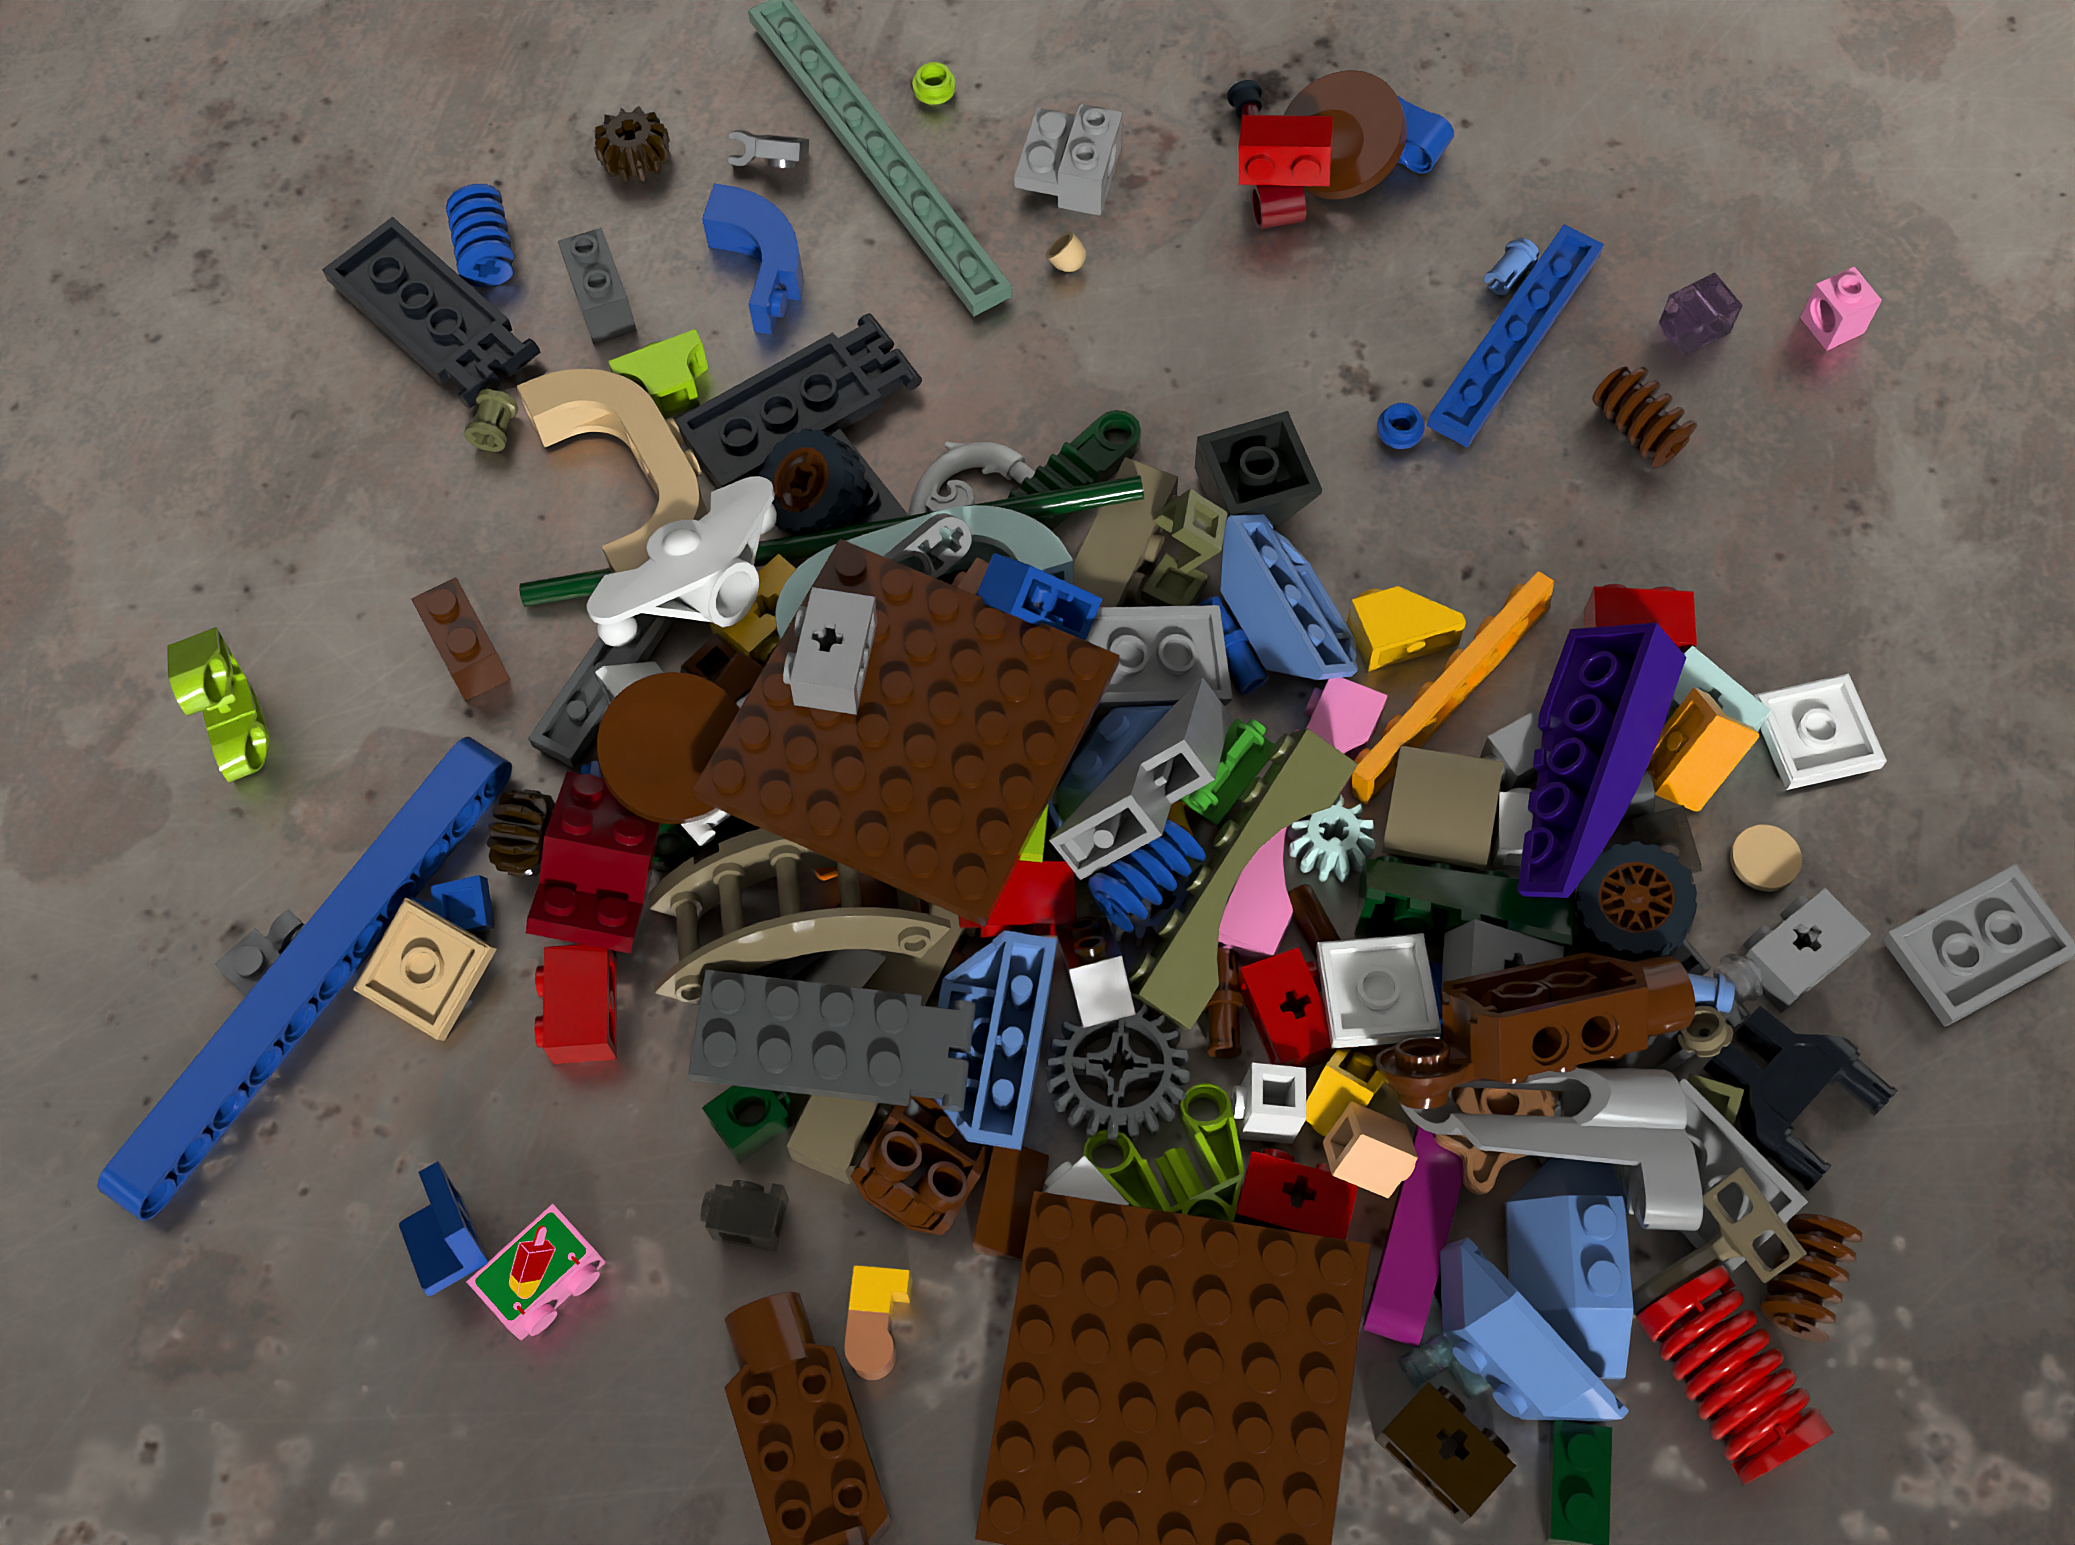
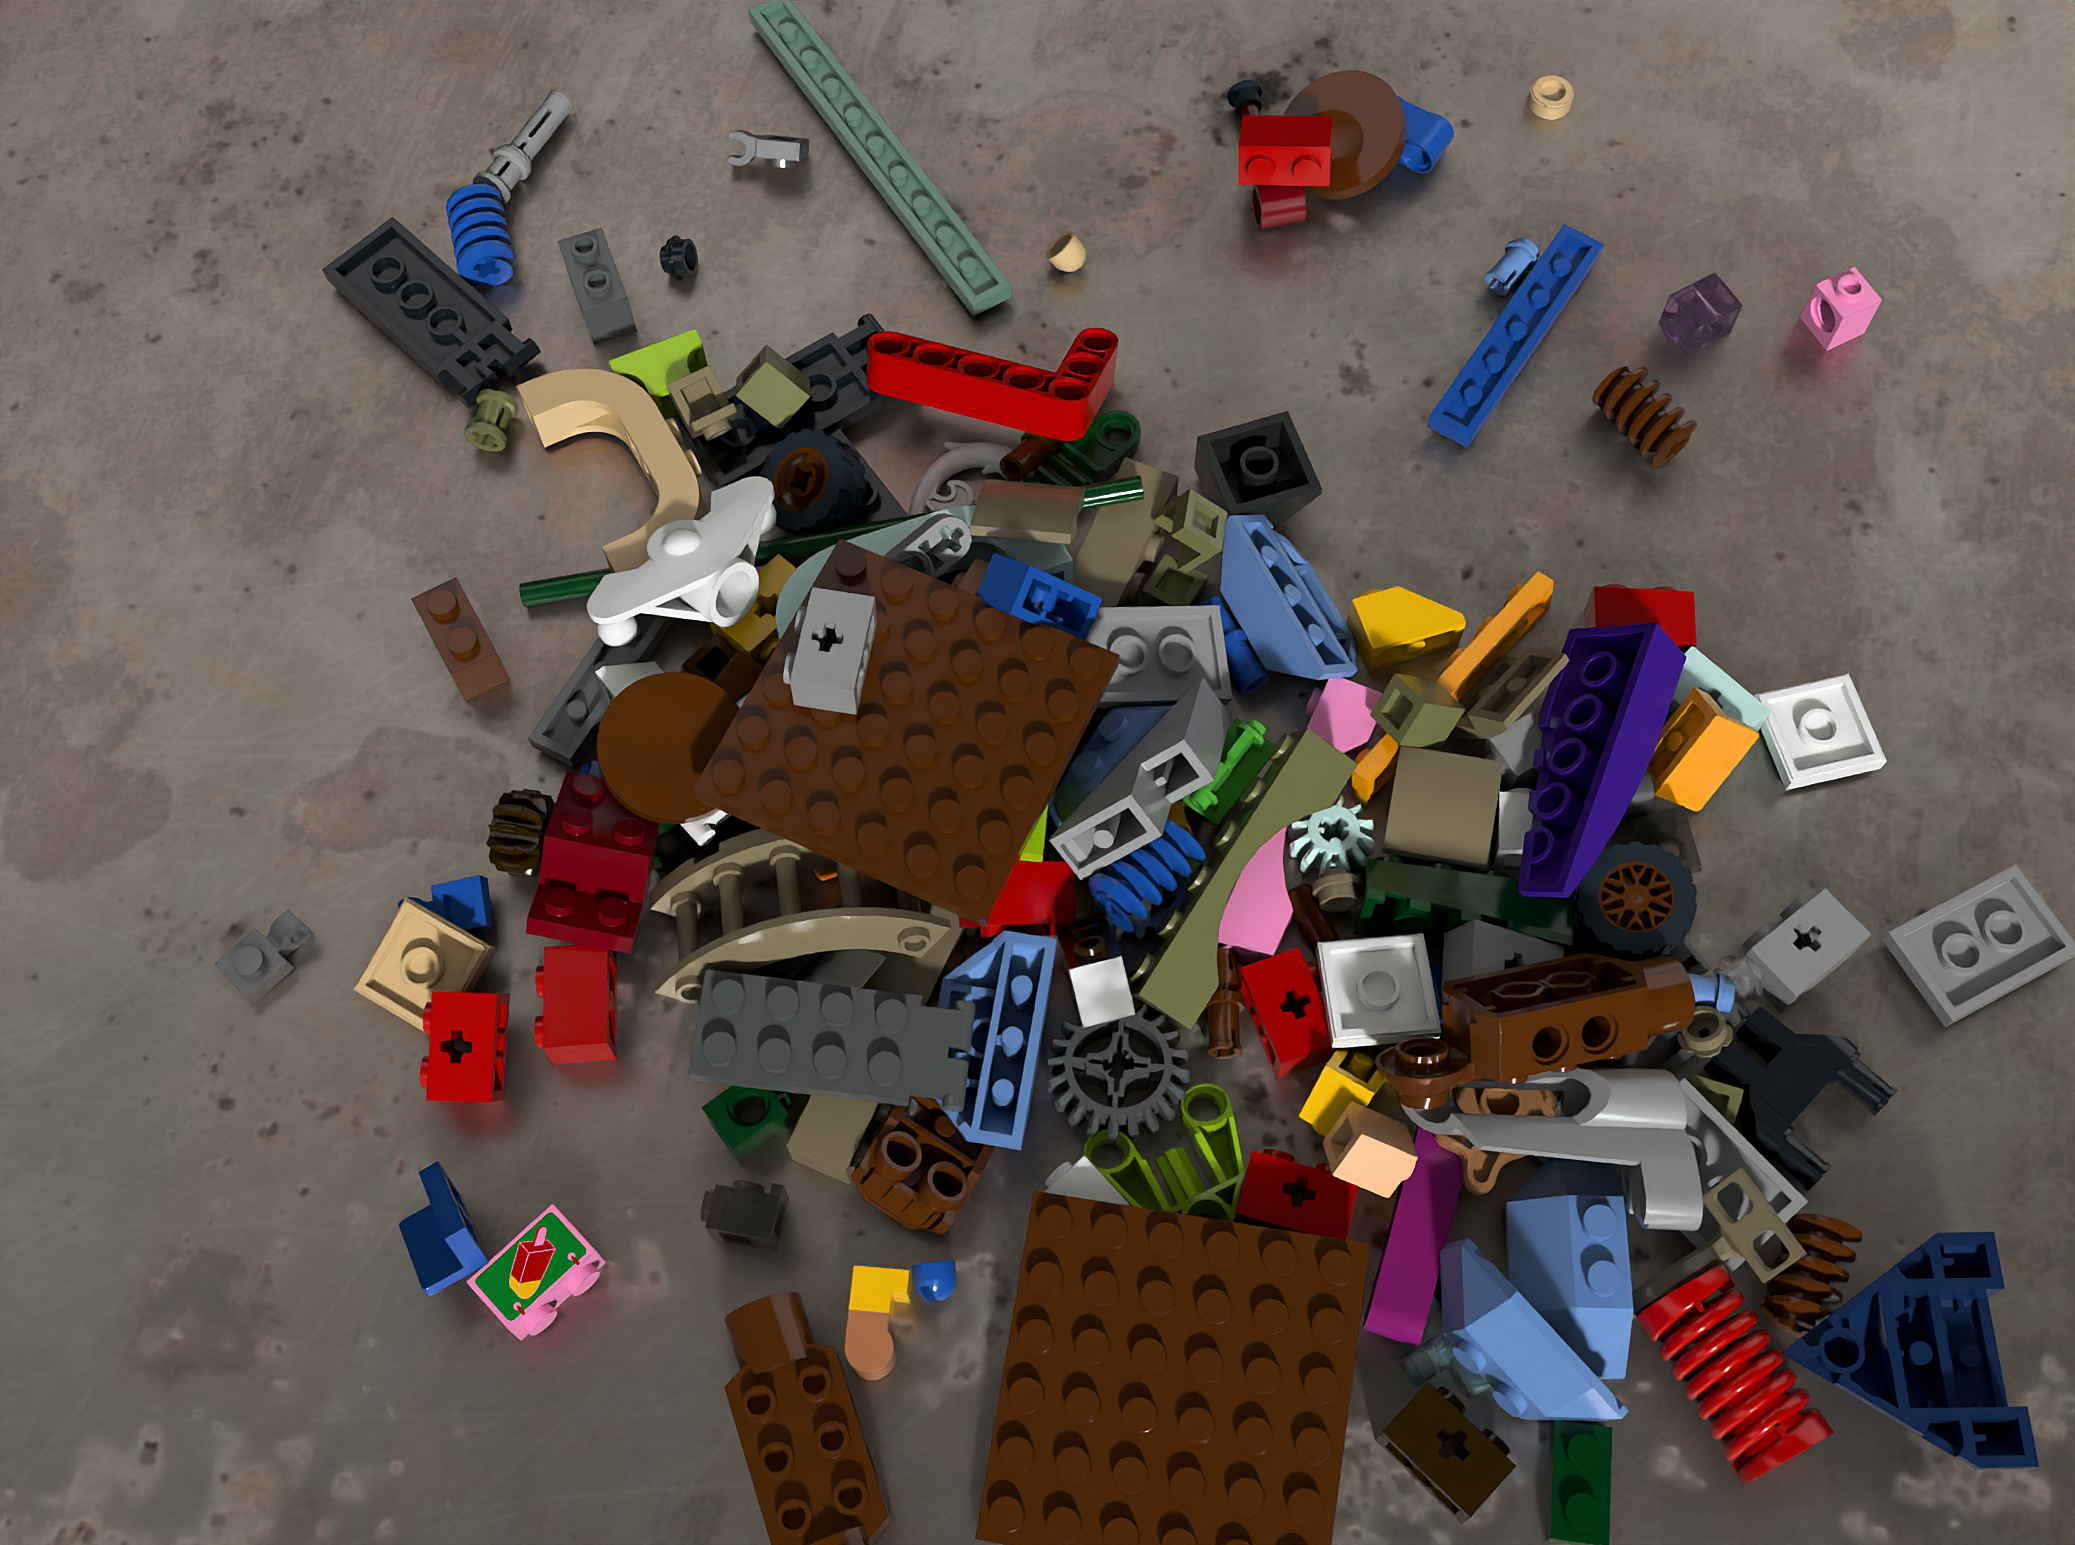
(211, 681): lime connector -> none
(302, 981): blue beam -> none
(475, 1019): none -> red brick
(514, 160): none -> light grey pin
(632, 144): dark brown gear -> none
(679, 257): none -> black plate
(702, 404): none -> dark tan bracket
(756, 227): blue arch -> none
(773, 387): none -> olive panel
(934, 83): lime plate -> none
(934, 1279): none -> blue hinge
(998, 389): none -> red beam
(1008, 1201): reddish brown slope -> none
(1027, 511): none -> dark tan slope
(1028, 455): none -> reddish brown pin
(1072, 156): light grey brick -> none
(1270, 1103): white brick -> none
(1337, 890): none -> dark tan plate
(1404, 416): blue plate -> none
(1417, 712): none -> olive panel
(1506, 692): none -> dark tan slope
(1550, 97): none -> tan tile
(1766, 857): tan piece -> none
(1928, 1352): none -> dark blue wedge

